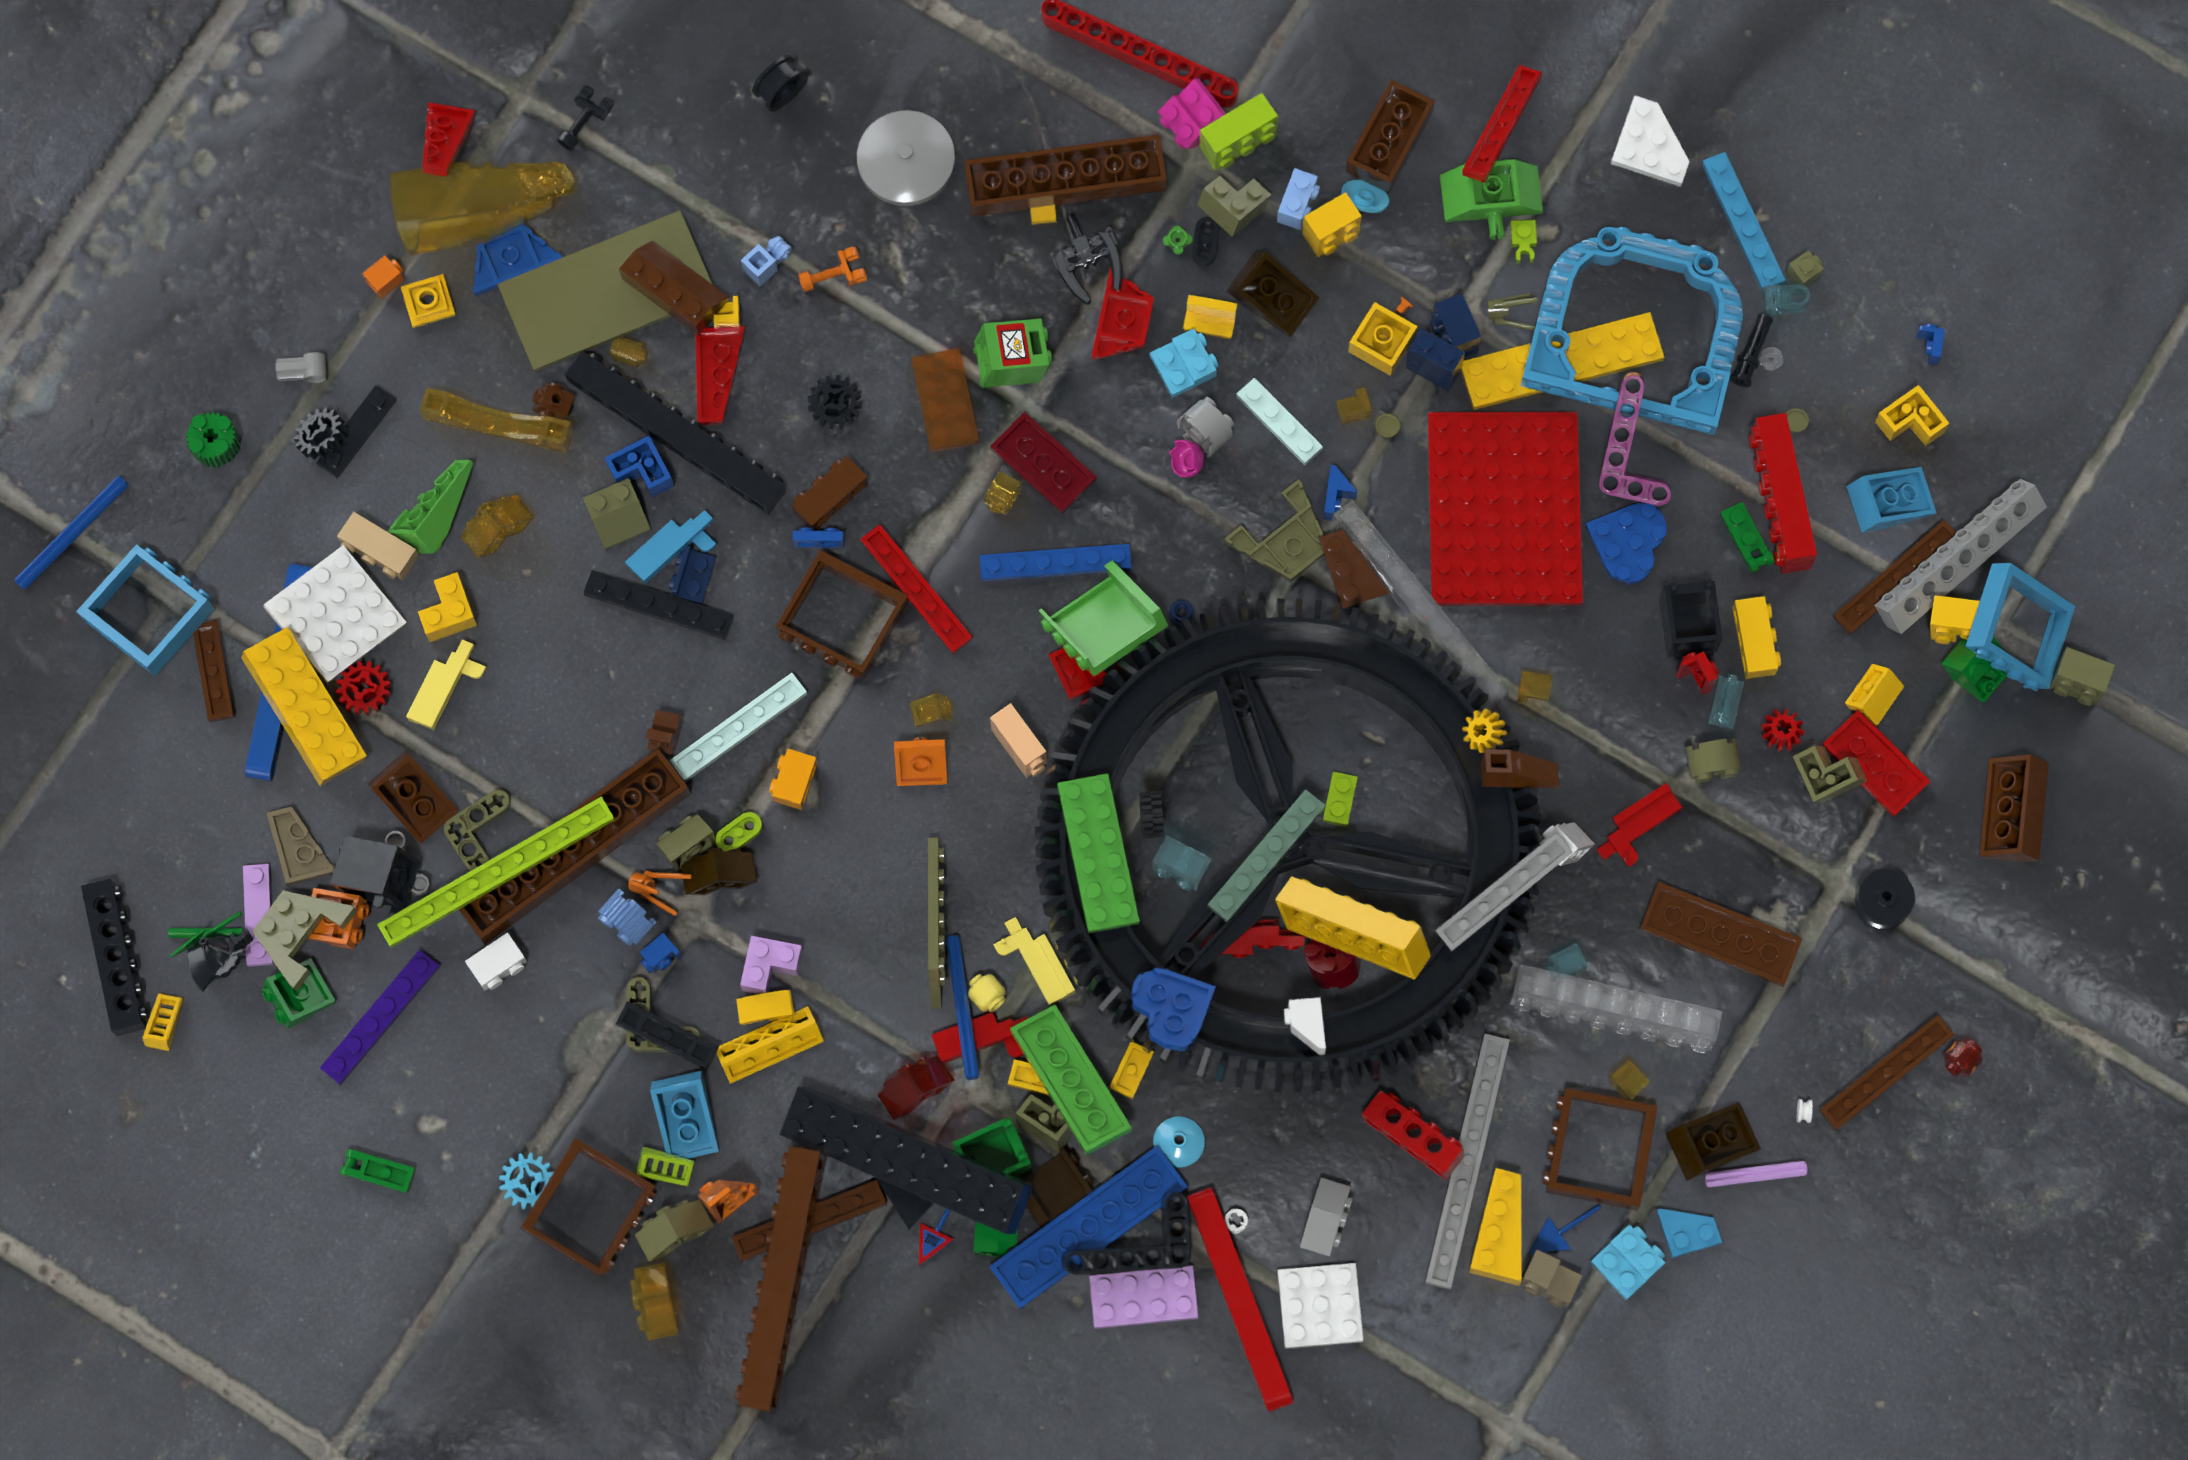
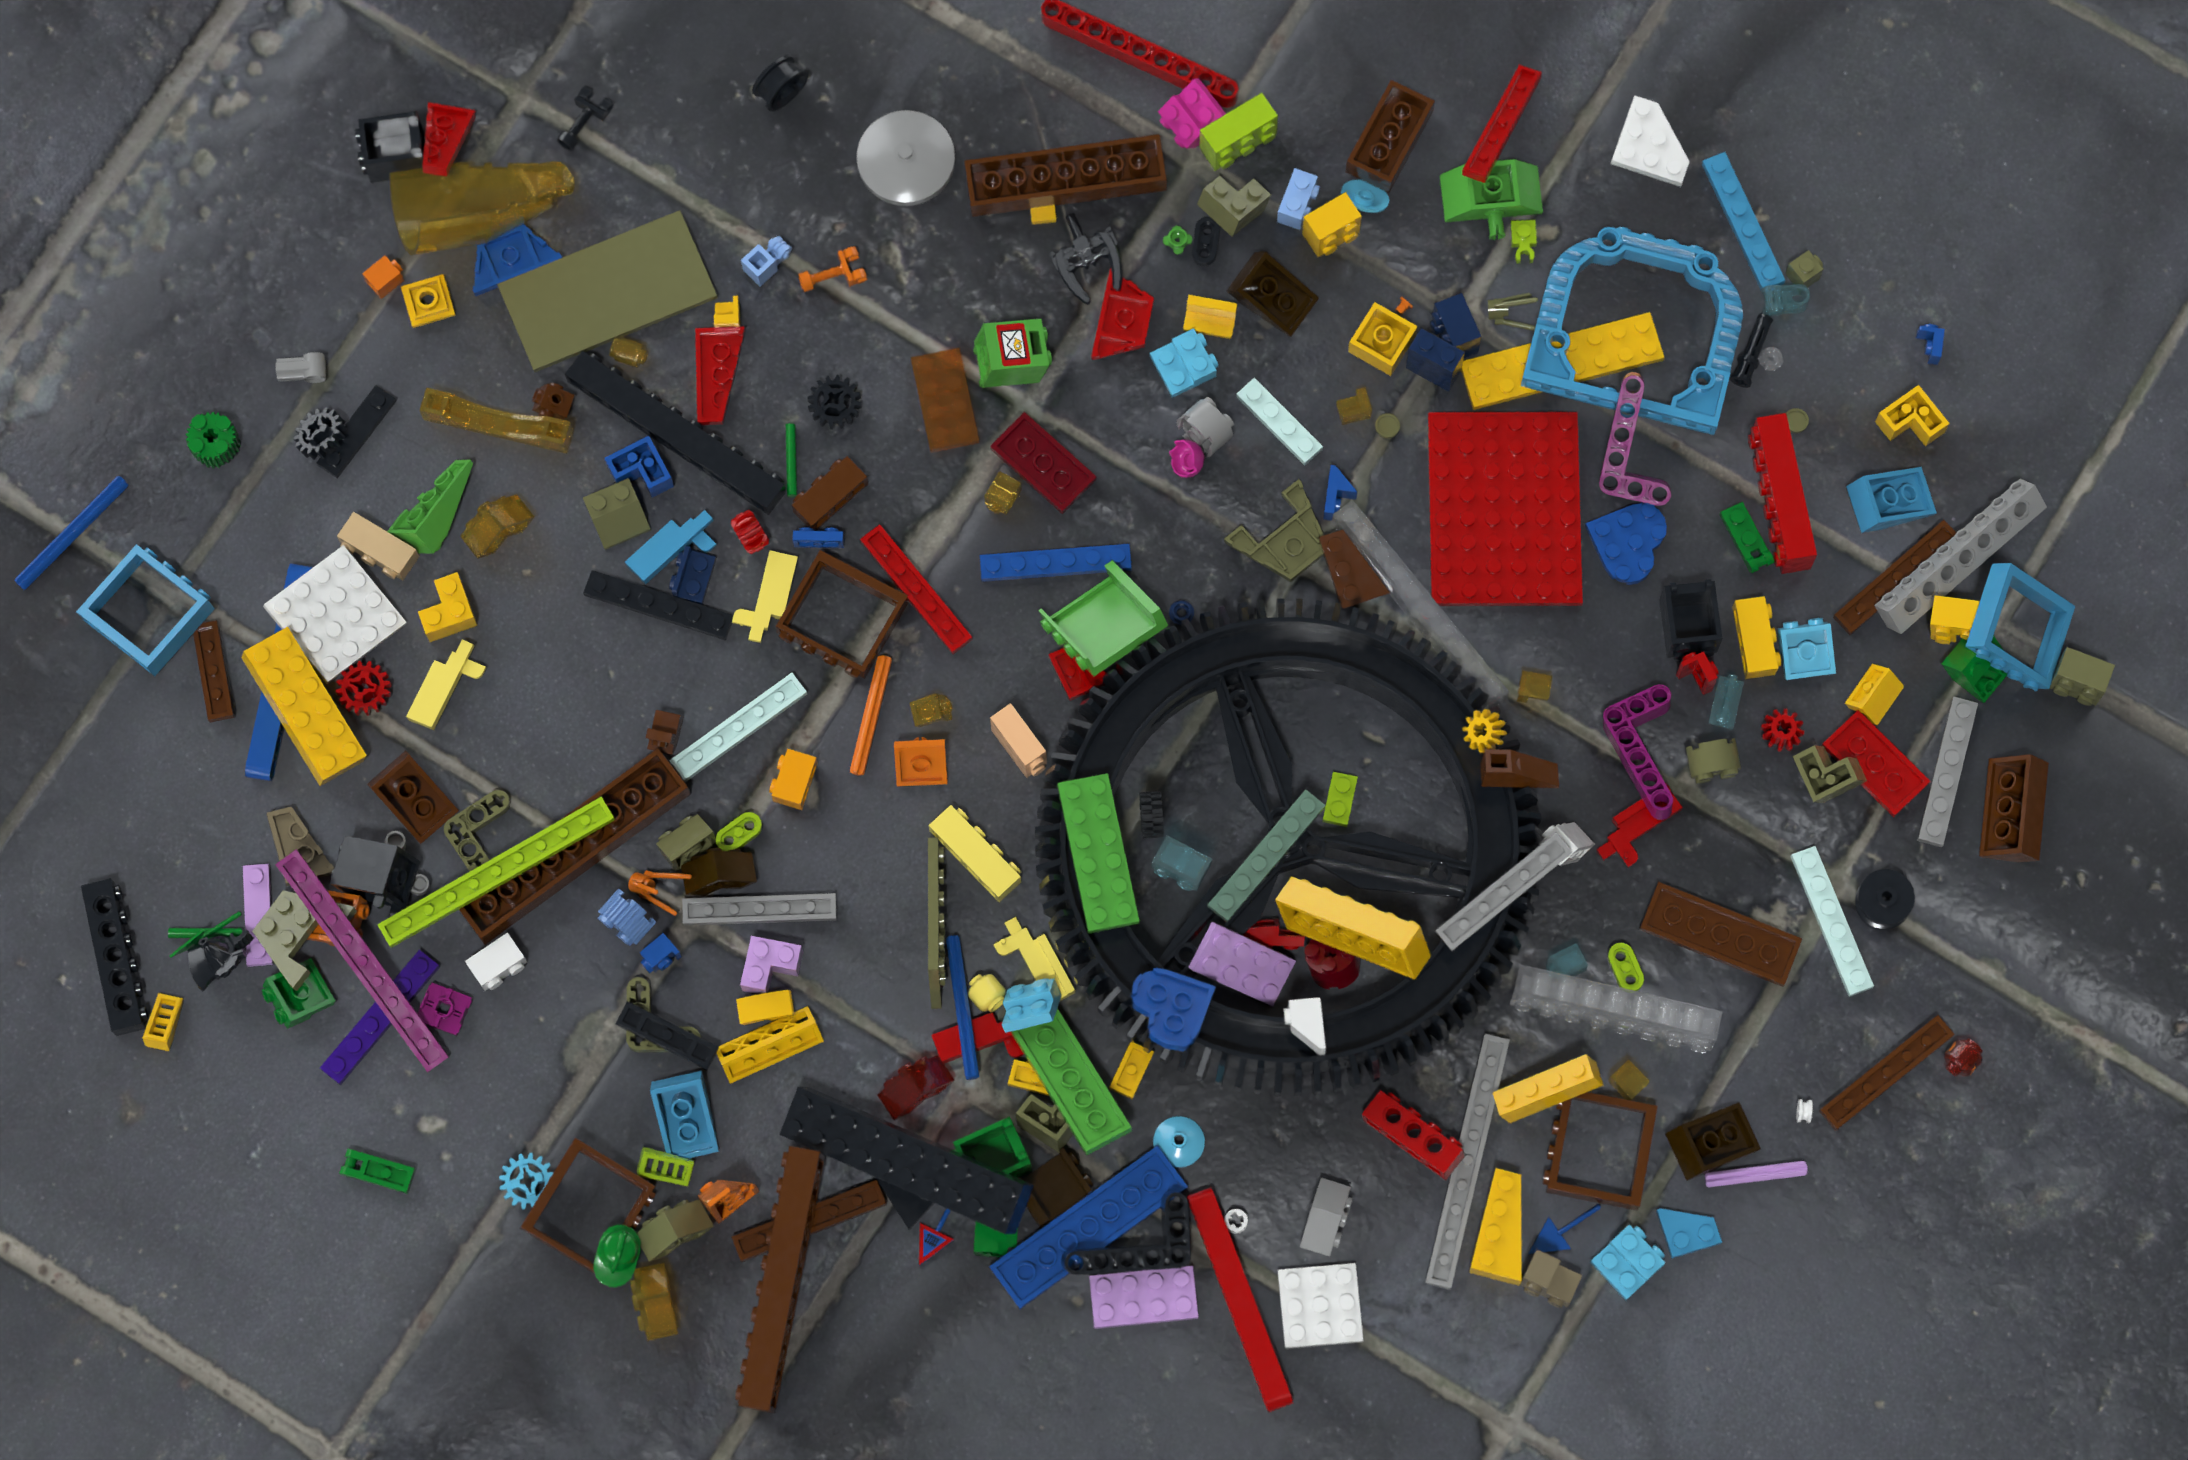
(362, 960): none -> magenta plate
(400, 141): none -> black container
(441, 995): none -> magenta piece
(617, 1255): none -> green piece
(673, 286): reddish brown slope -> none
(749, 531): none -> red gear
(759, 909): none -> light grey plate
(772, 595): none -> light yellow piece
(791, 460): none -> green bar
(870, 715): none -> orange axle
(975, 853): none -> light yellow brick
(1030, 1004): none -> medium azure plate
(1242, 964): none -> lavender plate
(1548, 1088): none -> yellow brick
(1626, 968): none -> lime plate
(1636, 750): none -> magenta beam
(1806, 649): none -> medium azure plate
(1832, 921): none -> light aqua plate
(1947, 771): none -> light grey plate

